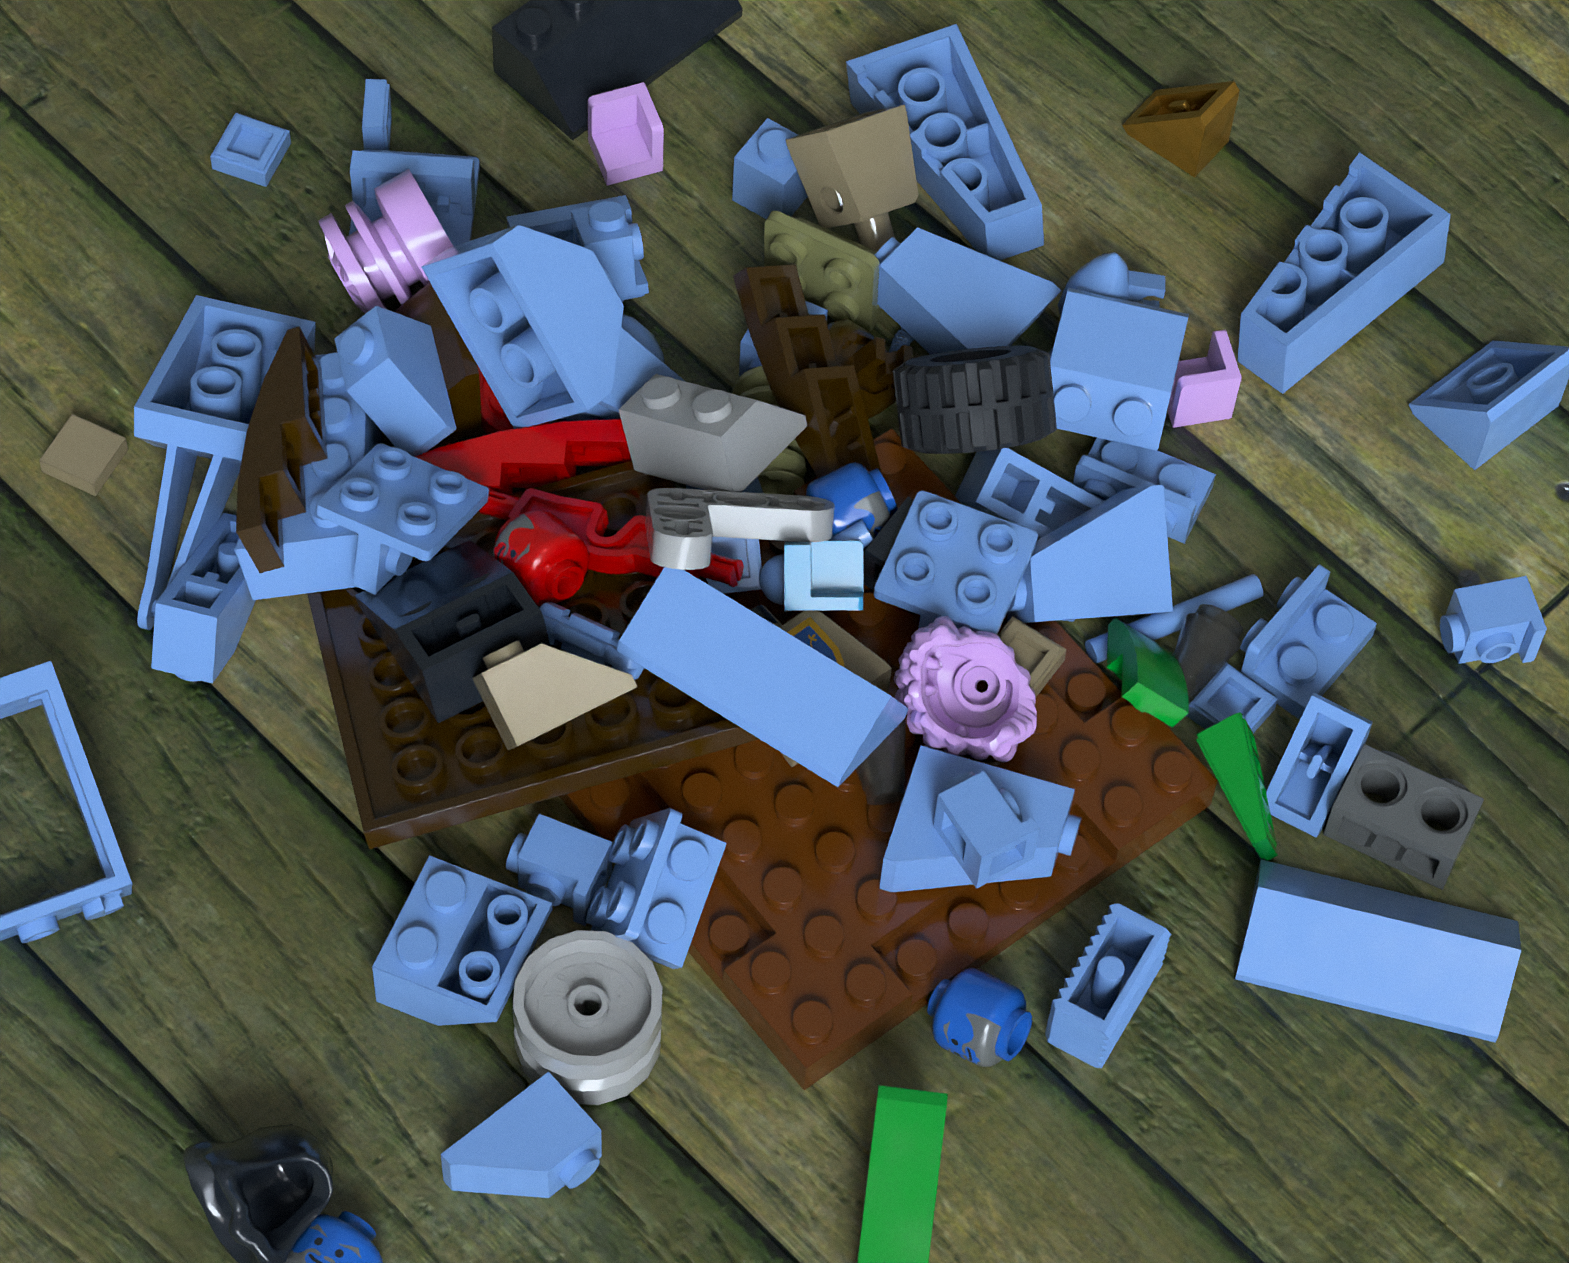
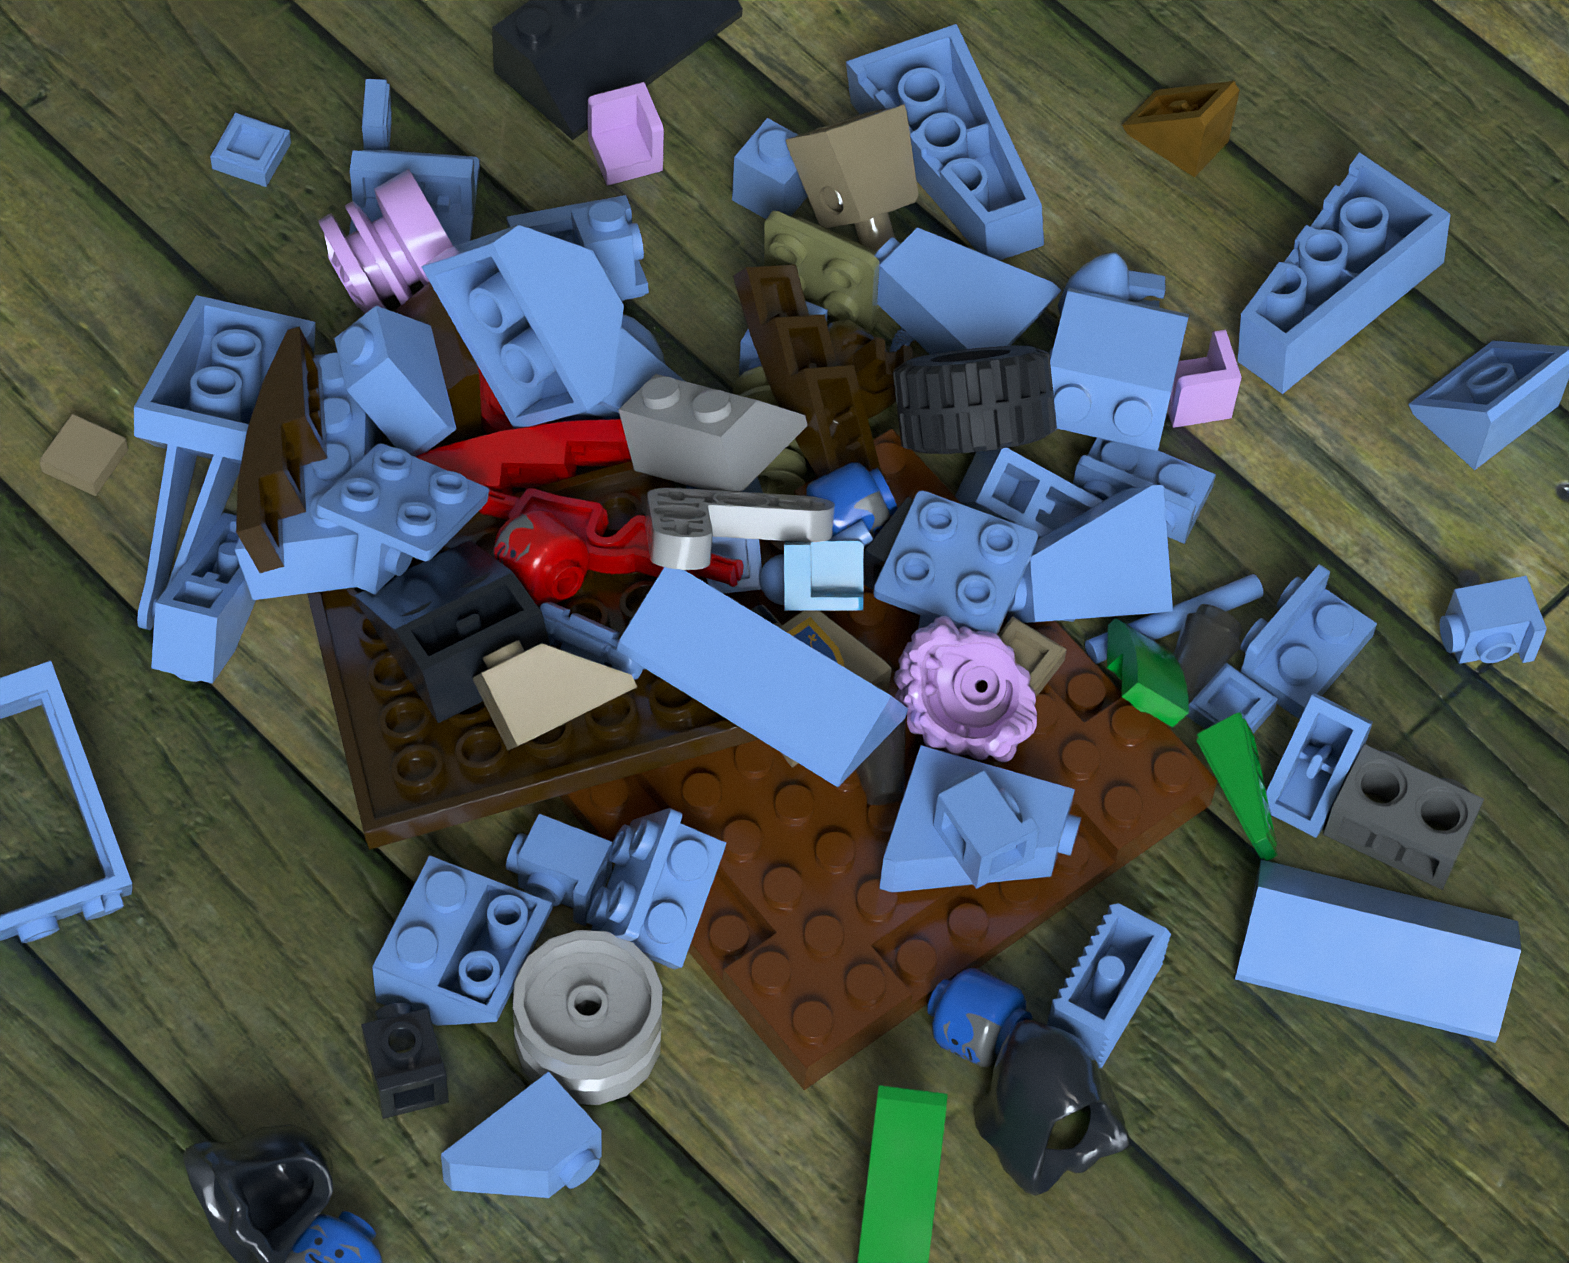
(406, 1079): none -> black brick
(1036, 1082): none -> black piece

